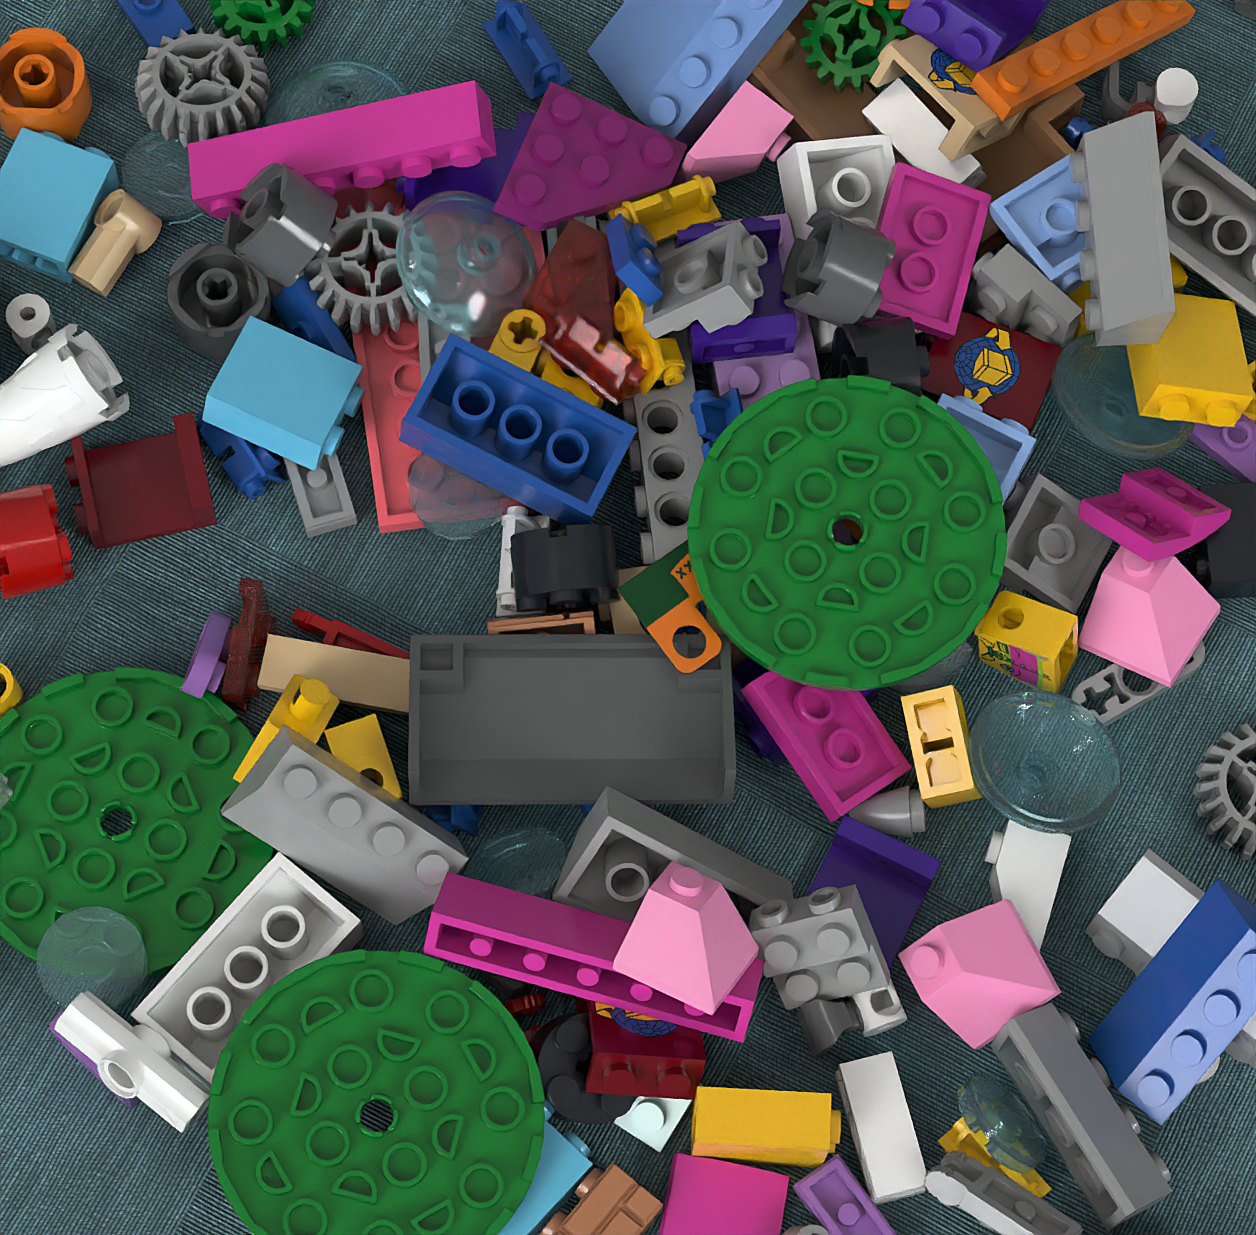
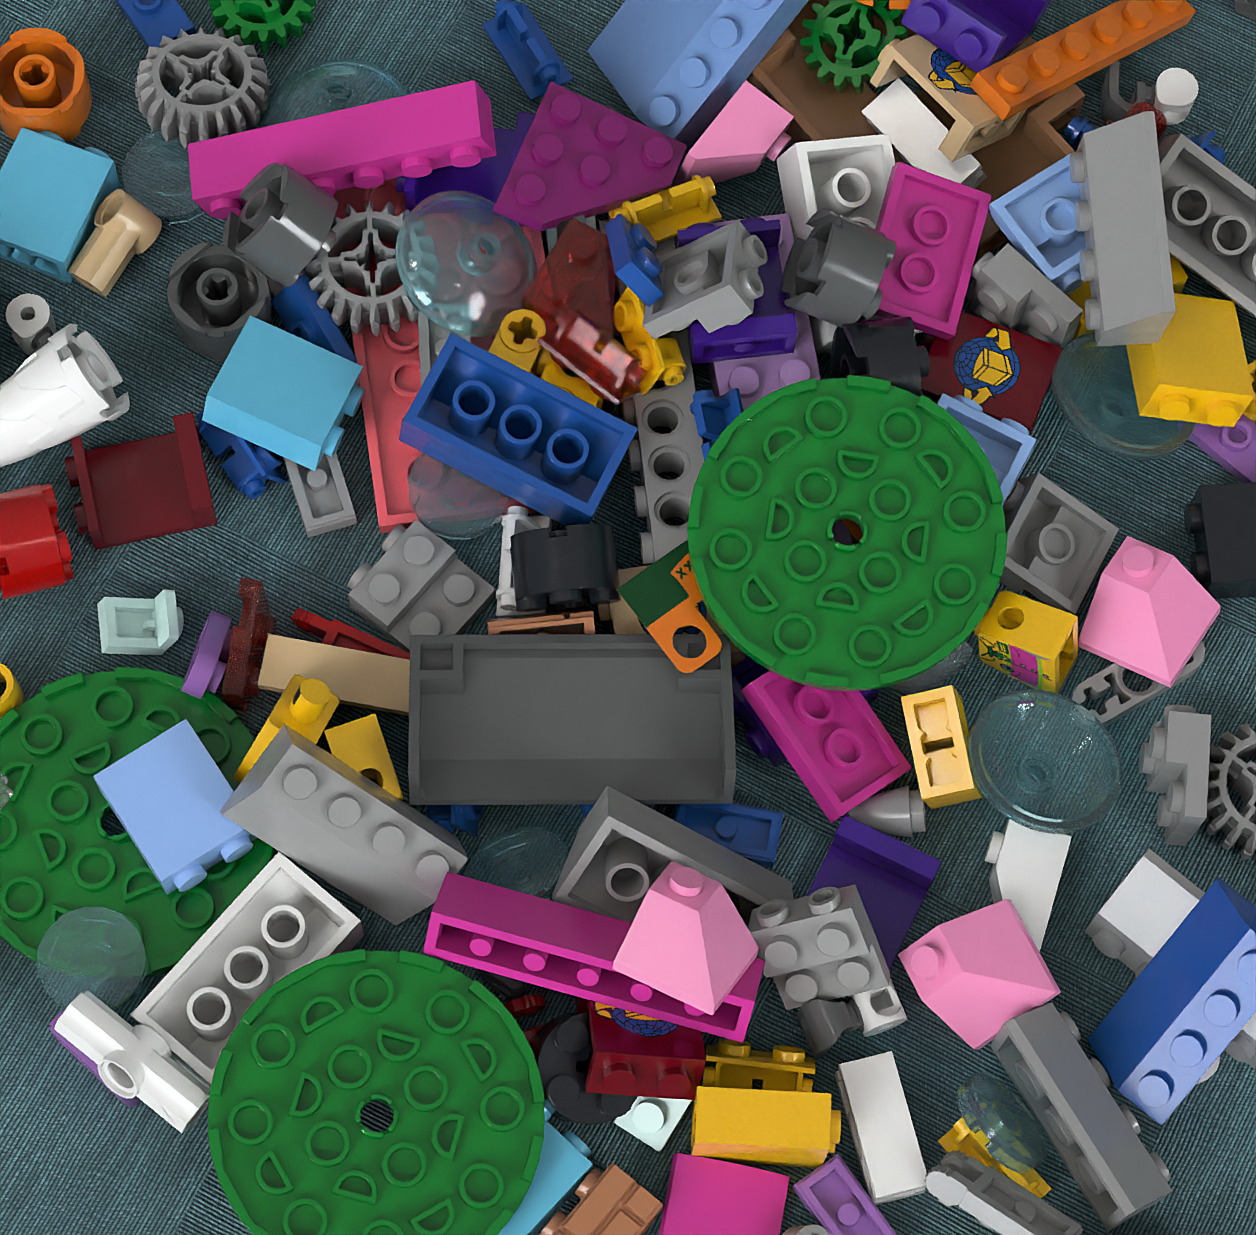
(139, 624): none -> light aqua bracket
(171, 807): none -> light blue brick
(418, 588): none -> light grey plate
(738, 827): none -> blue plate
(739, 1065): none -> yellow hinge
(1154, 514): dark pink slope -> none
(1178, 765): none -> light grey plate

